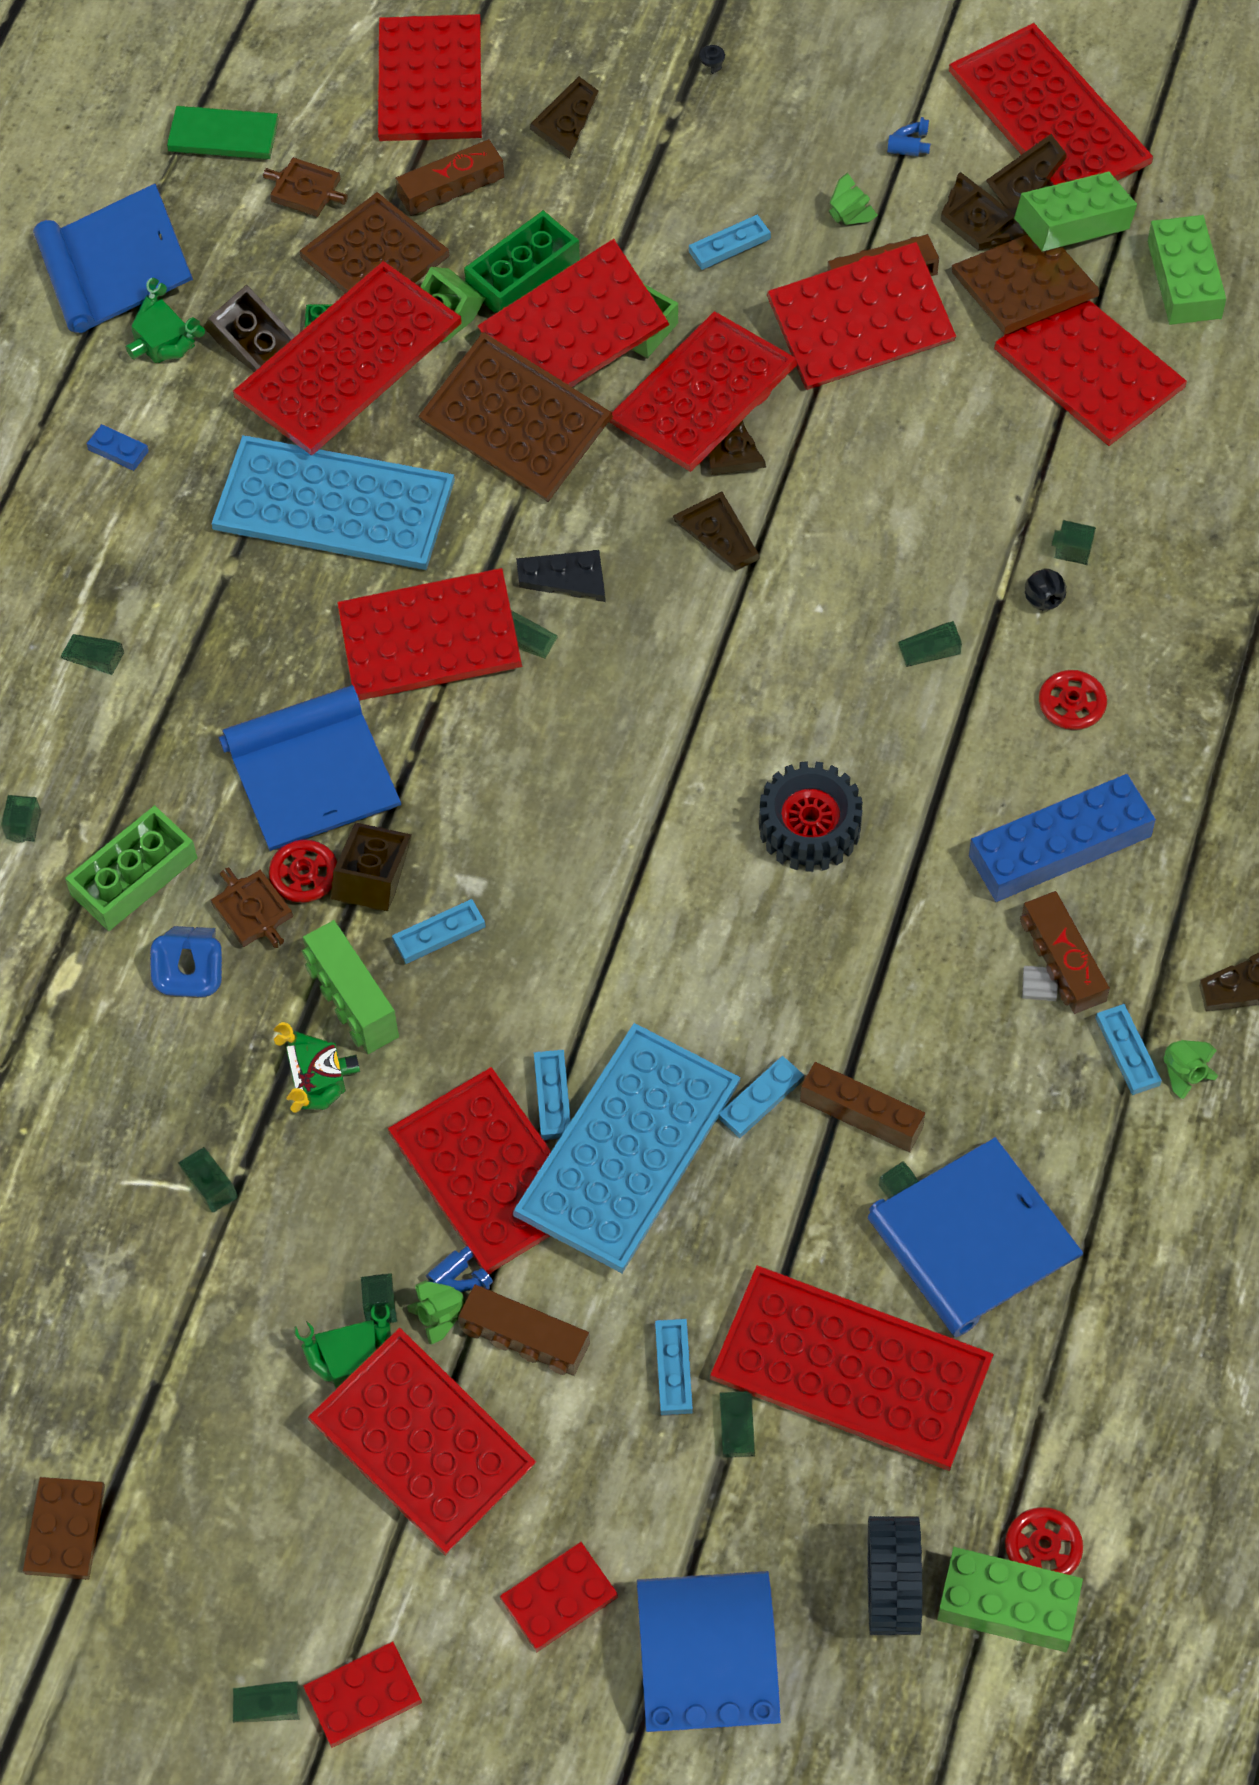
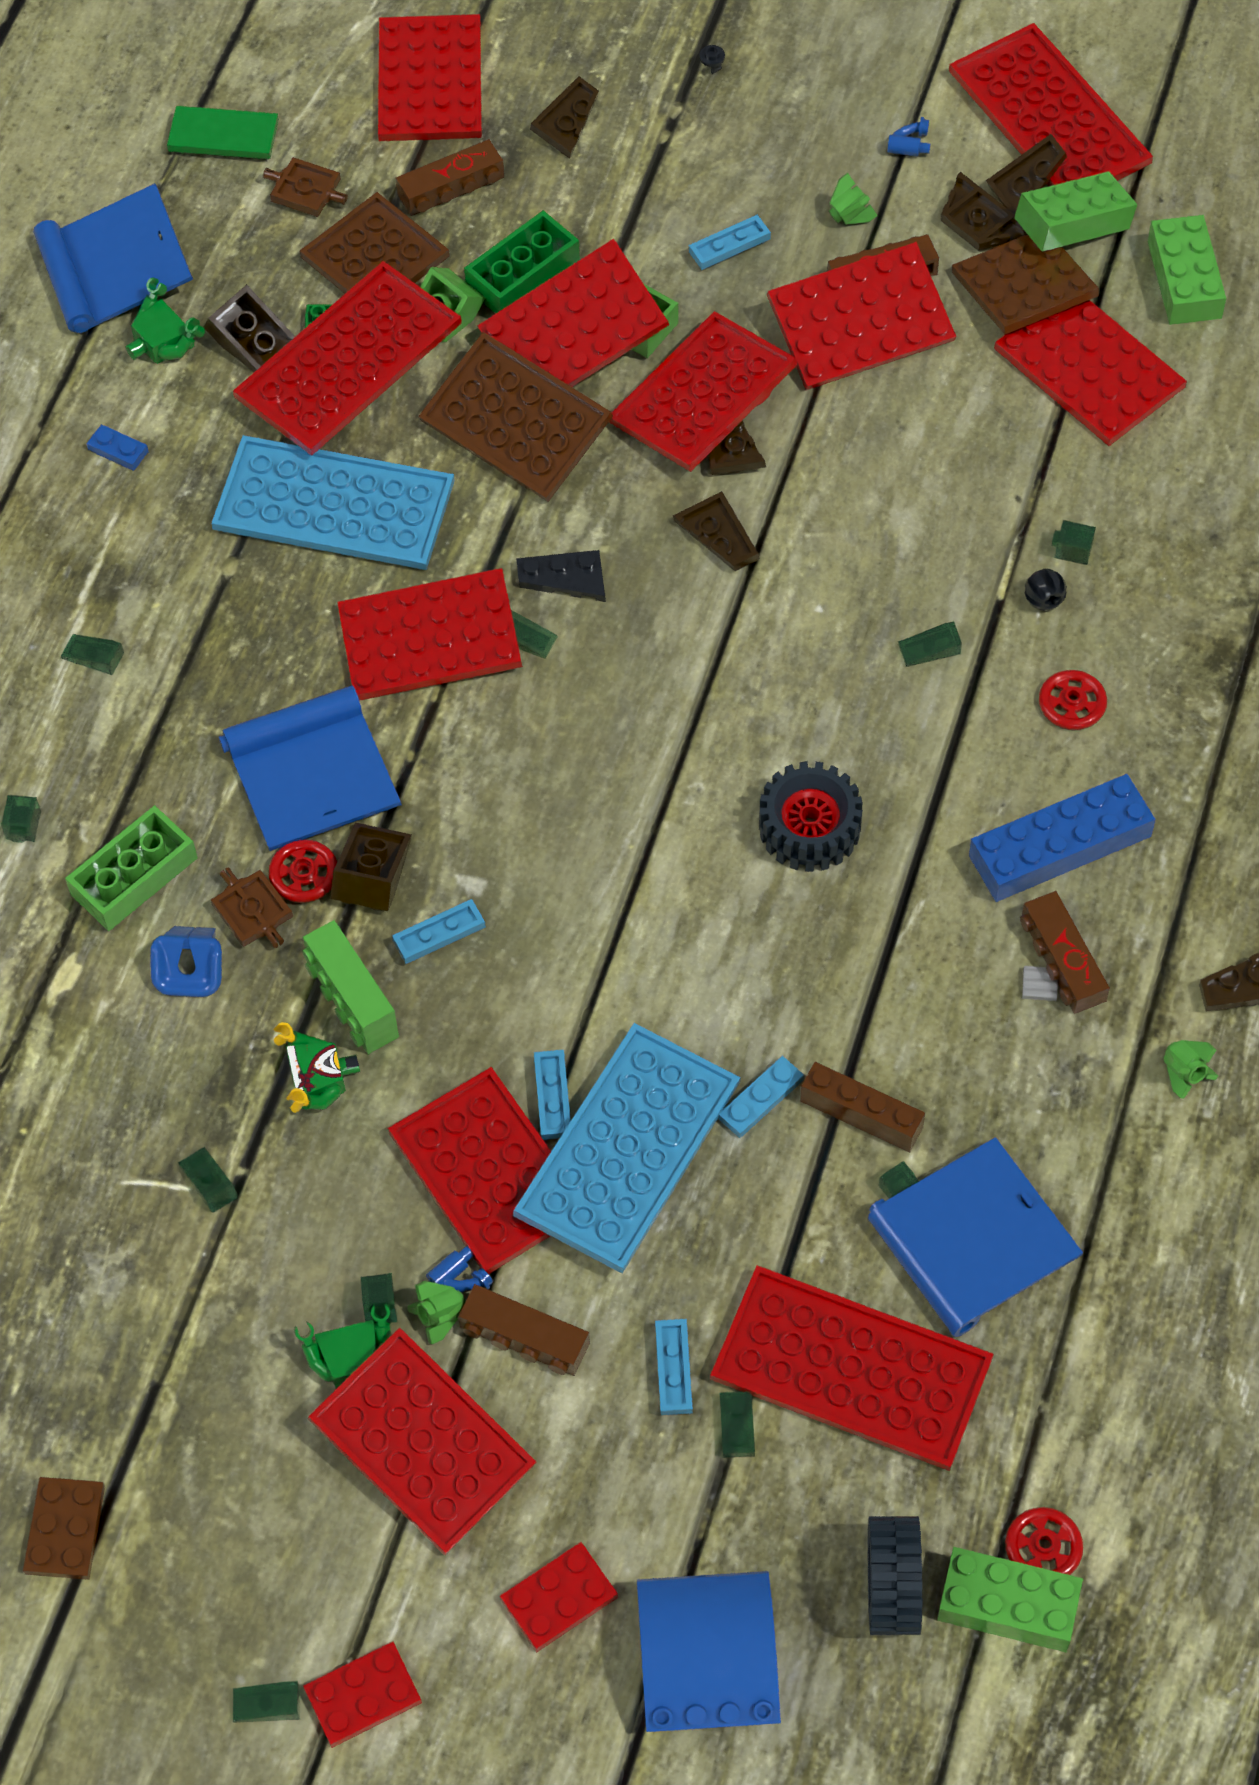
(1128, 1049): dark azure plate -> none

